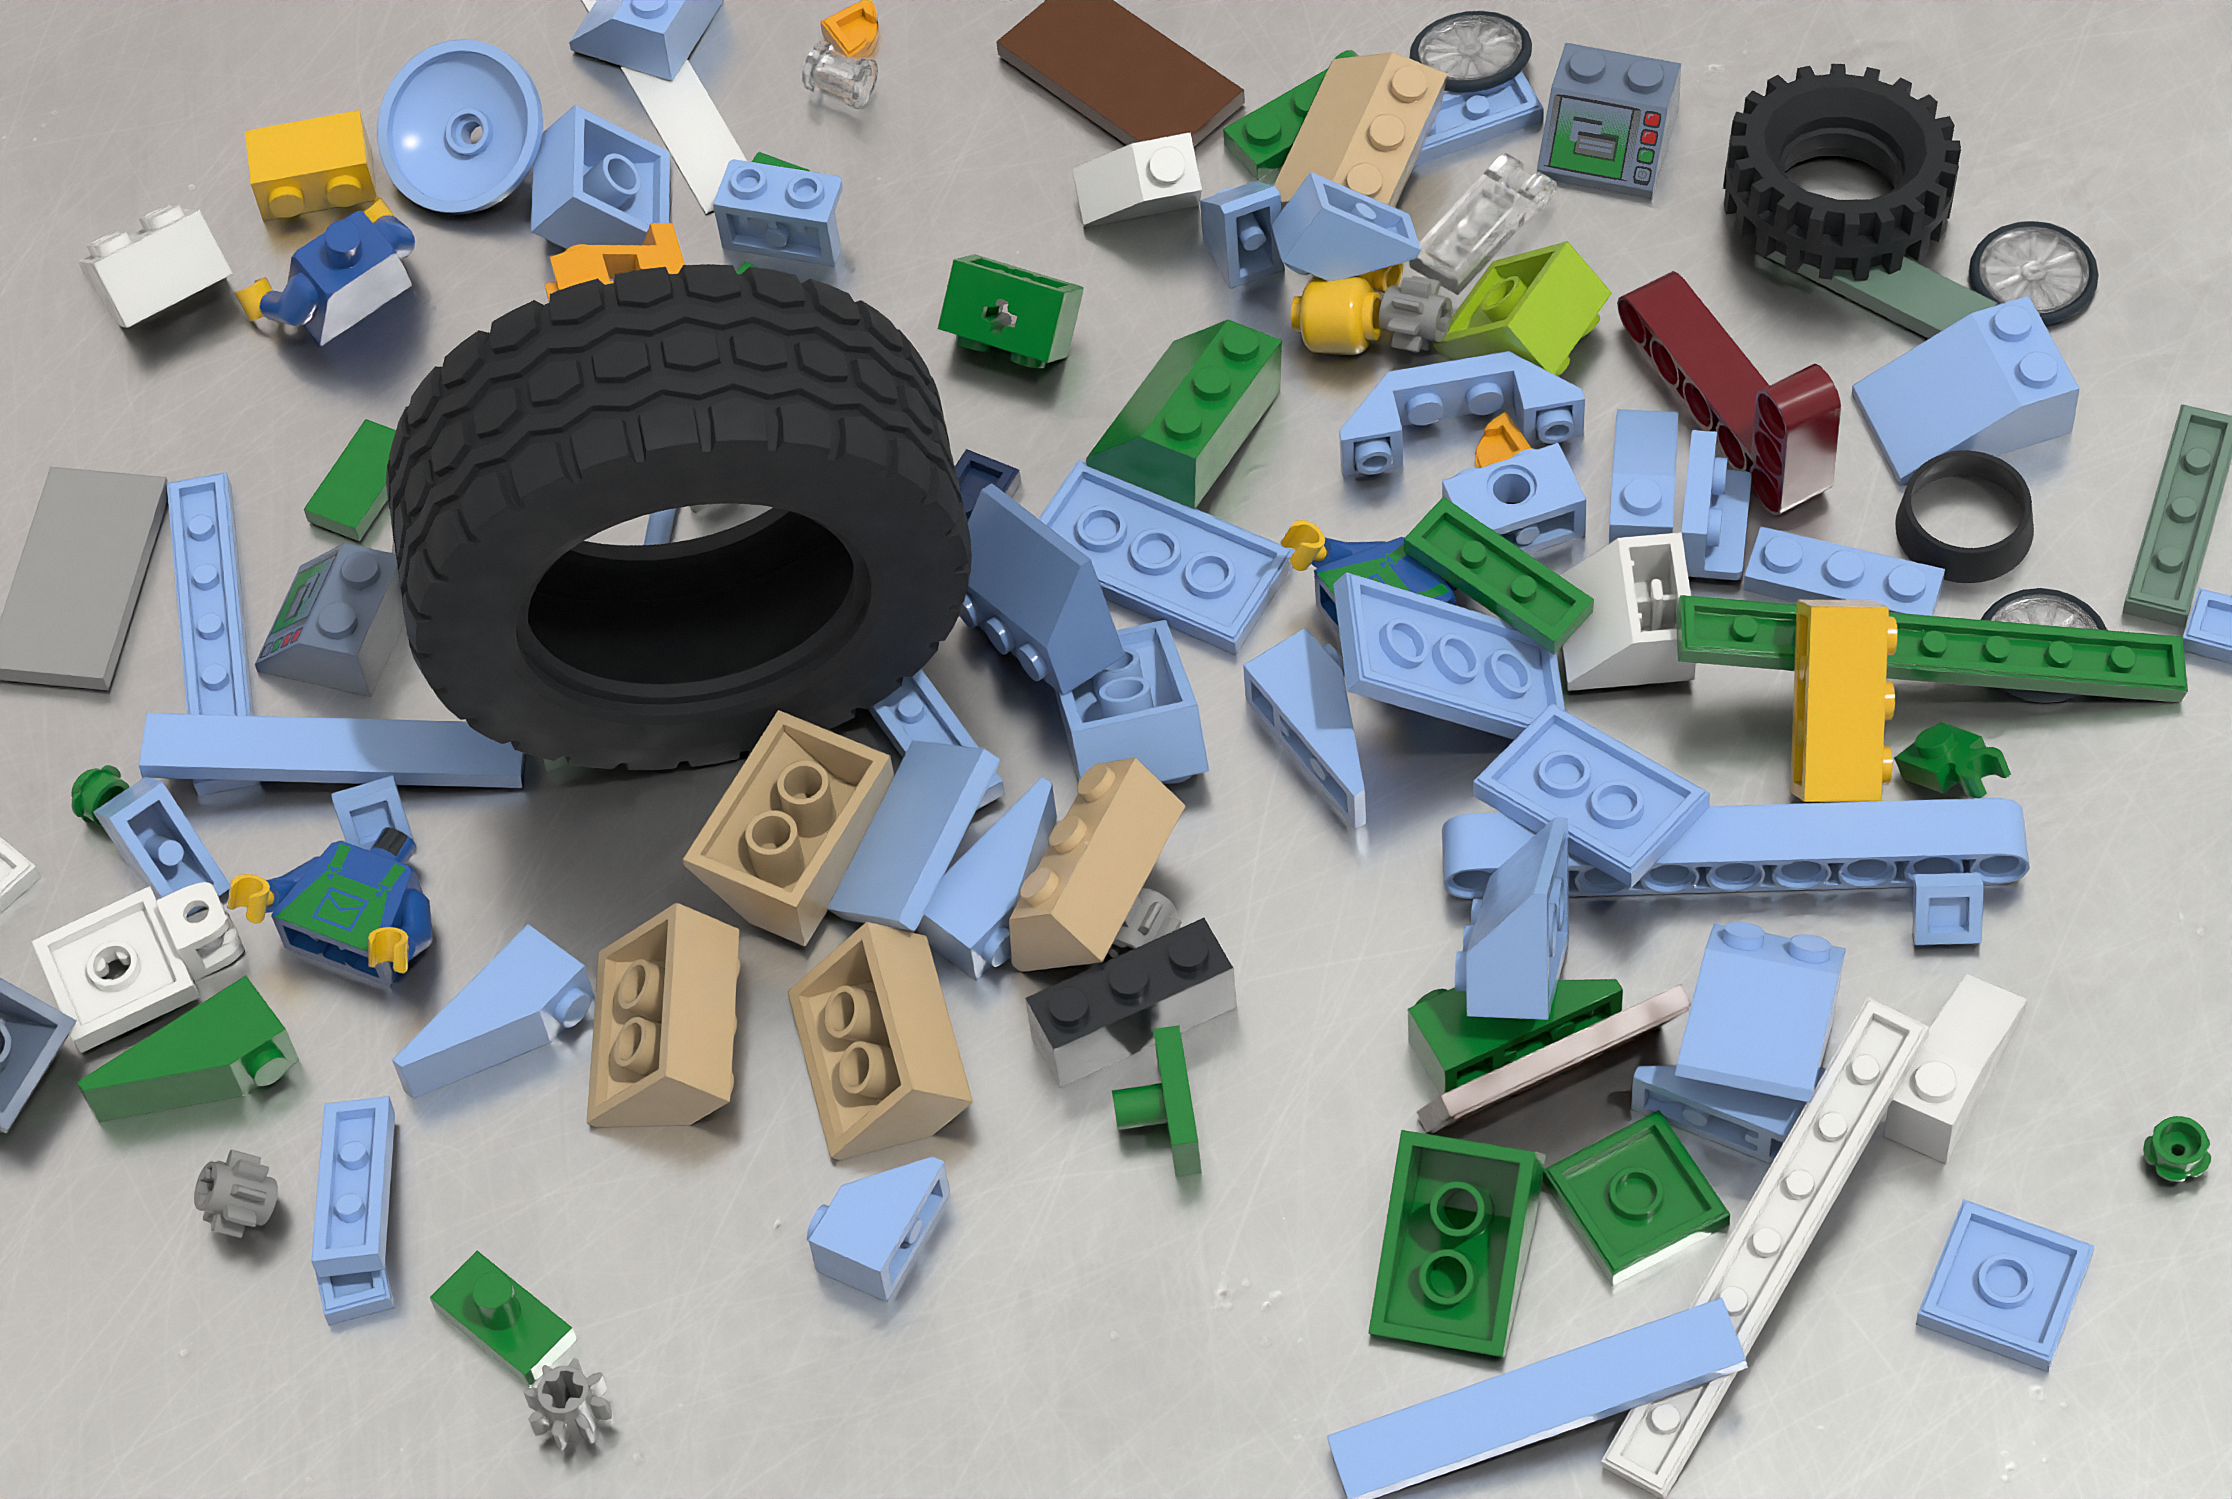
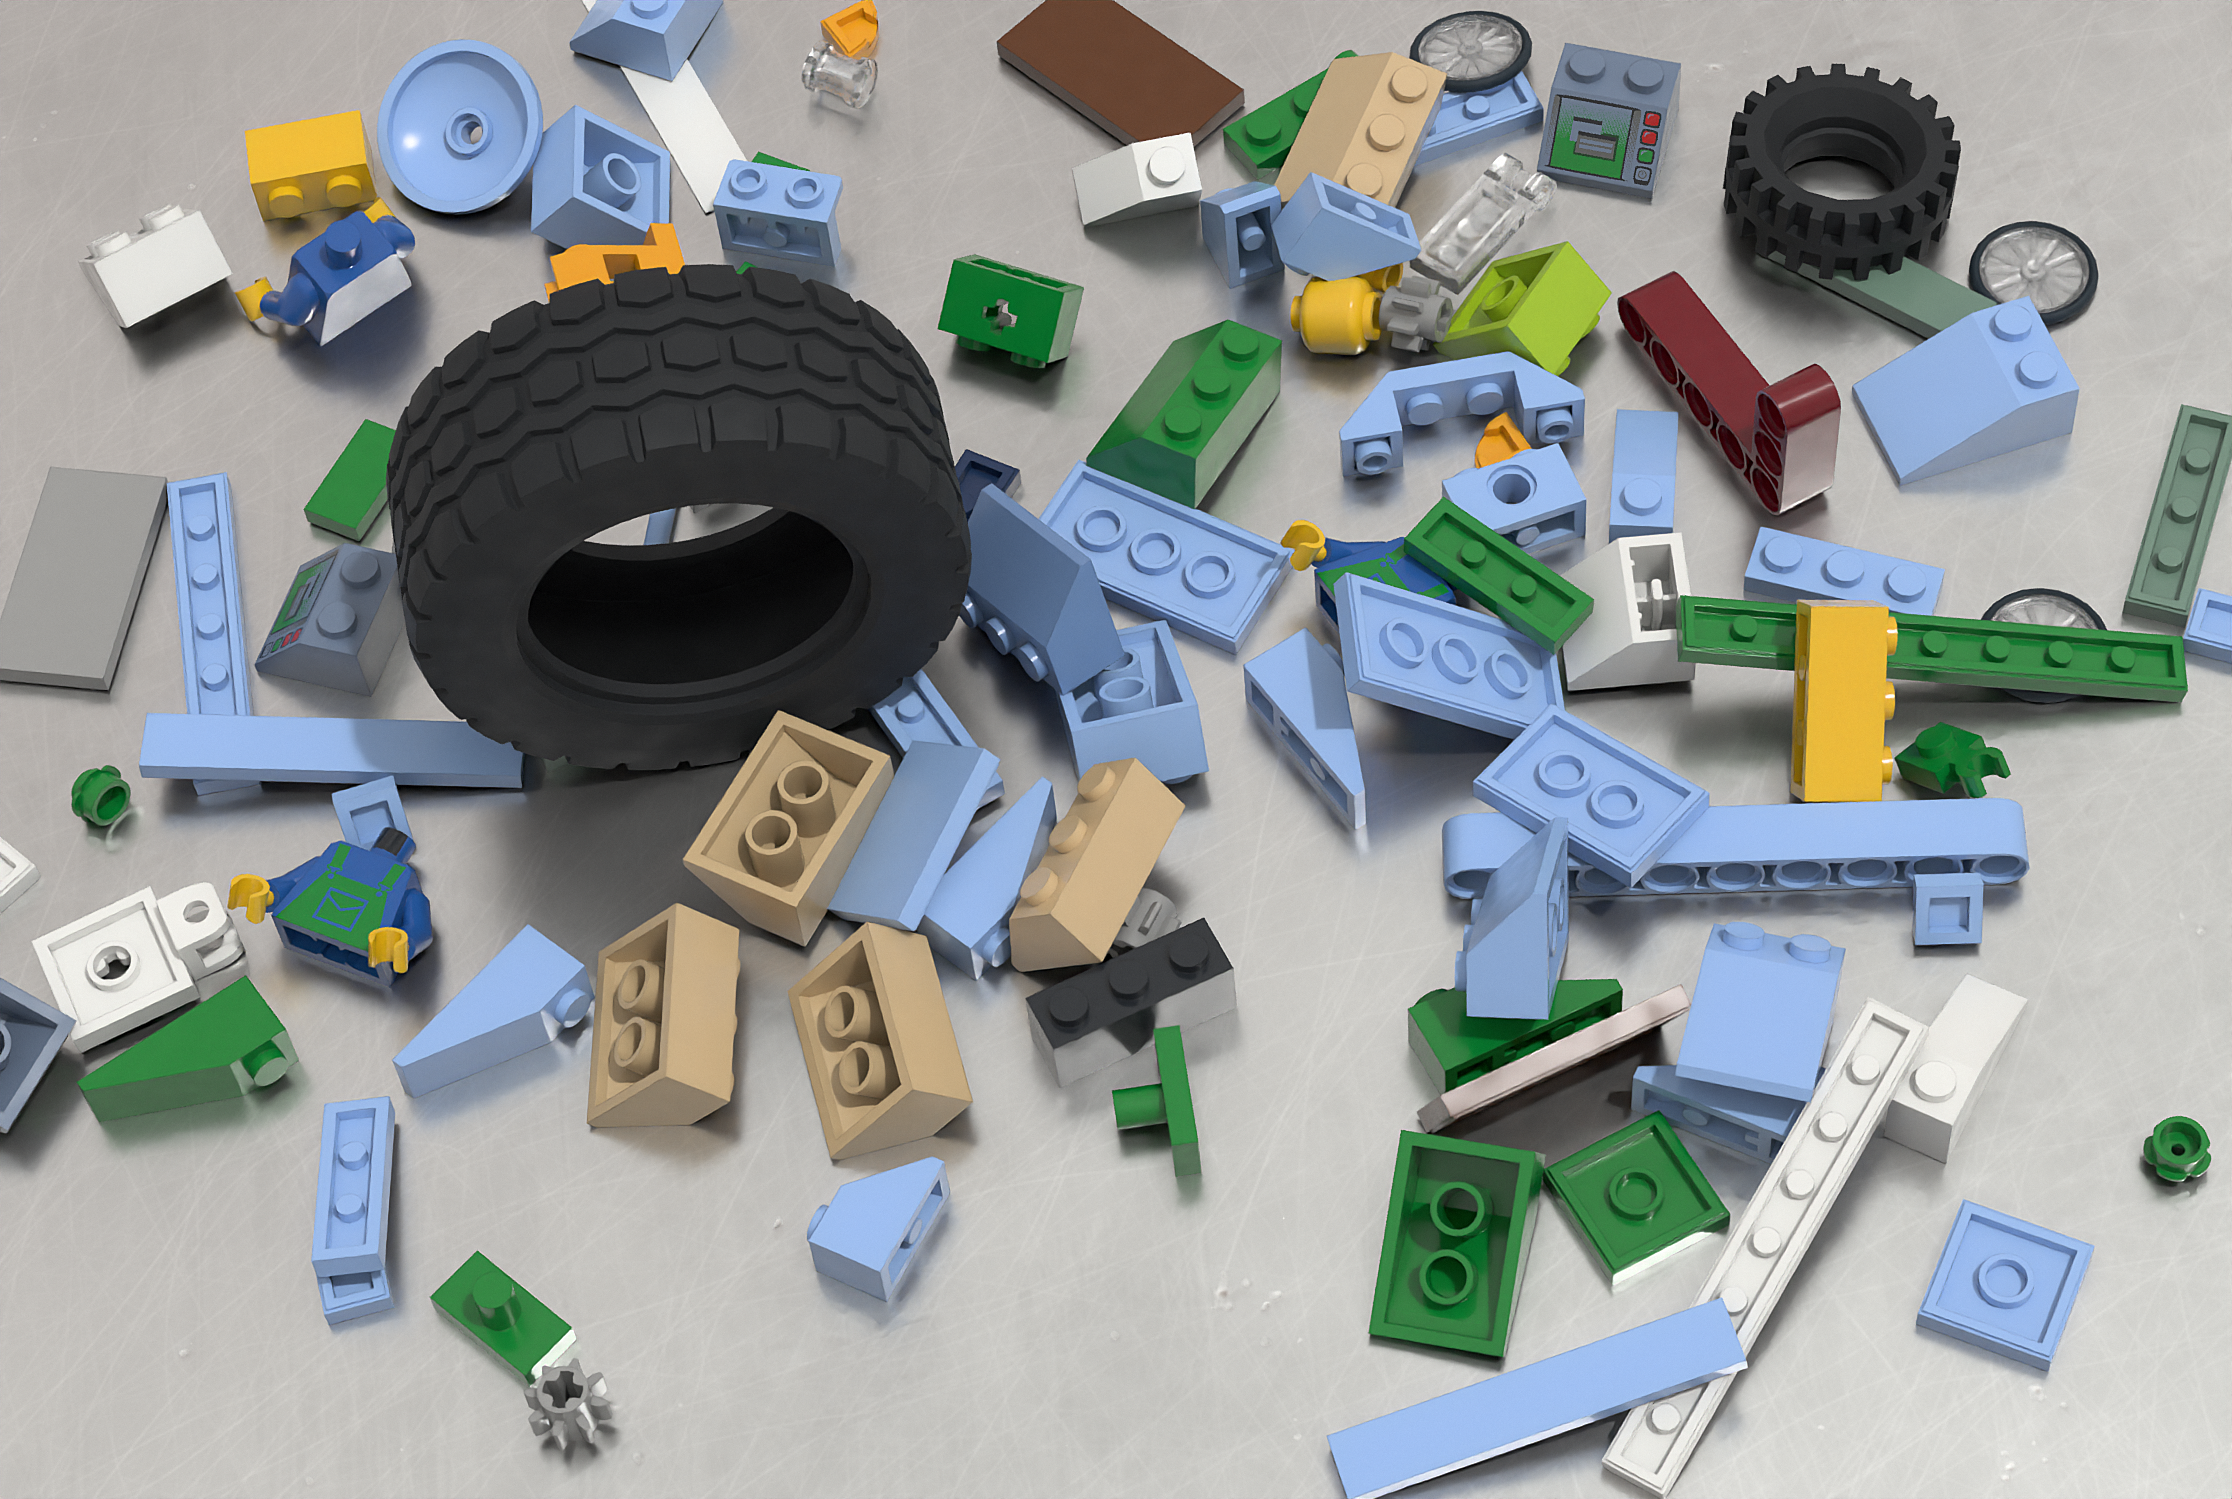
(159, 840): light blue slope -> none
(235, 1193): light grey gear -> none
(1714, 512): light blue bracket -> none
(1962, 563): black tyre -> none

